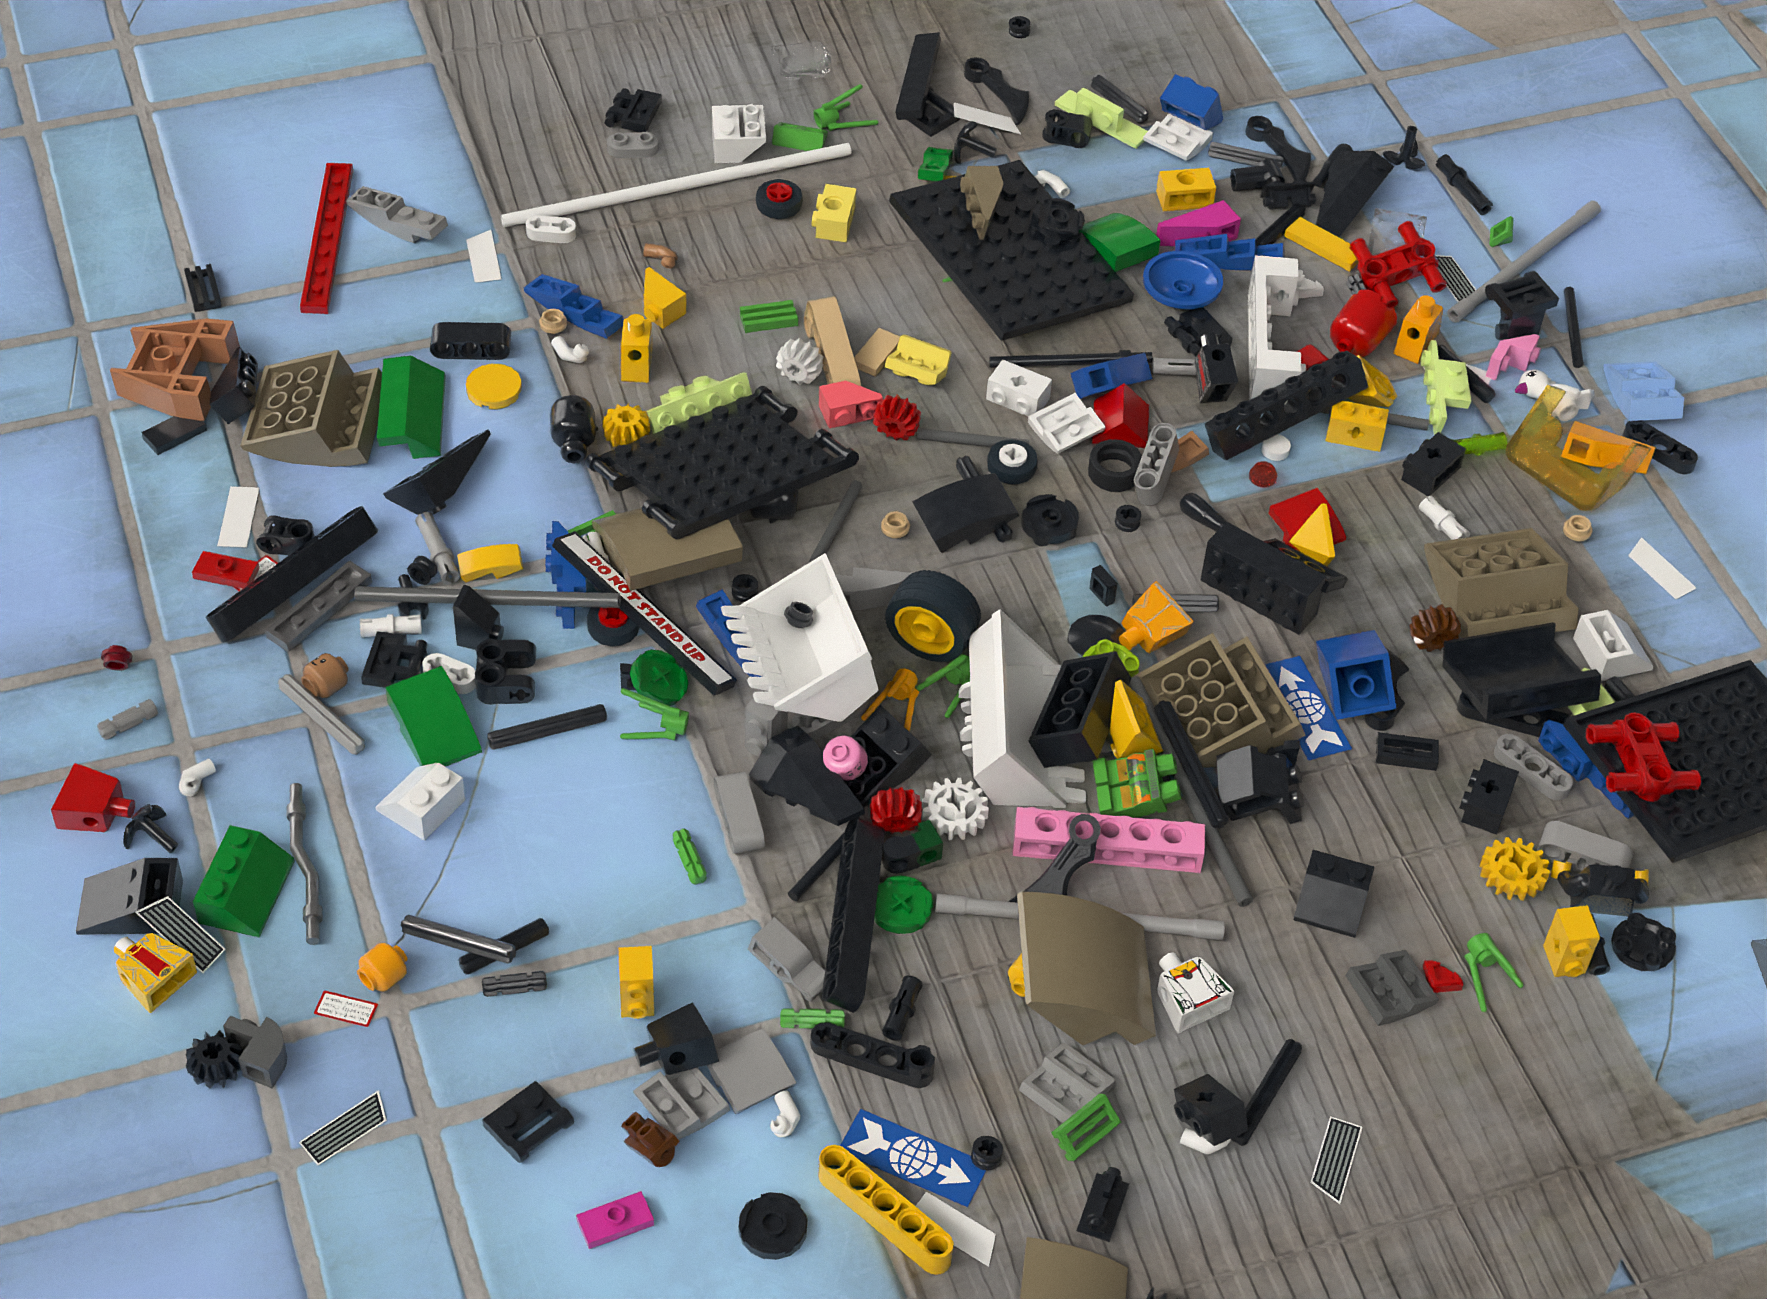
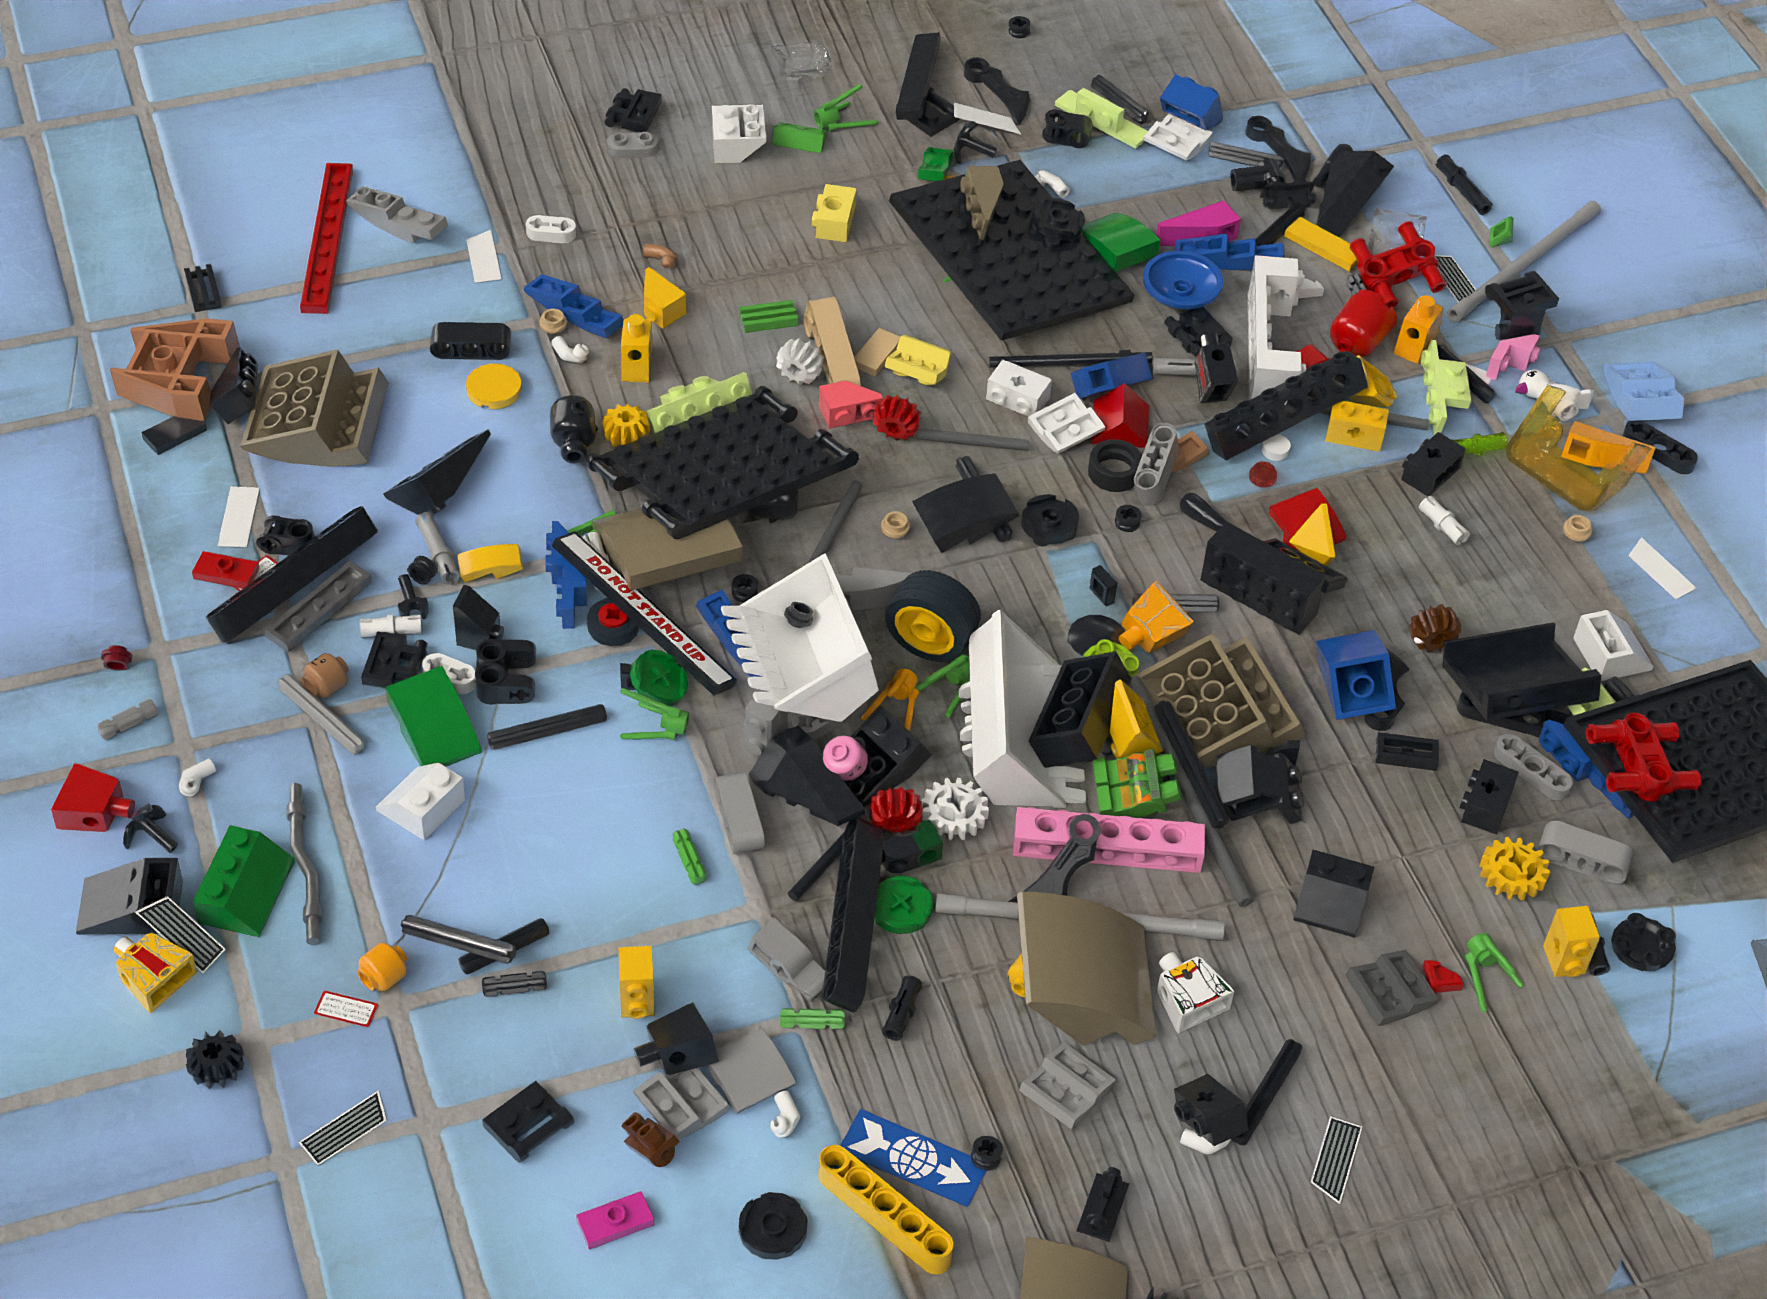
(263, 1049): dark grey brick -> none
(411, 406): green slope -> none
(493, 597): dark grey piece -> none
(678, 184): white piece -> none
(779, 199): black wheel -> none
(918, 1061): black beam -> none
(965, 1232): white sticker -> none
(1012, 461): black wheel -> none
(1060, 1132): bright green tile -> none
(1185, 189): yellow brick -> none
(1305, 699): blue sticker -> none
(1407, 151): black plant -> none
(1502, 582): dark tan slope -> none
(1573, 327): black bar -> none
(1603, 887): black torso -> none

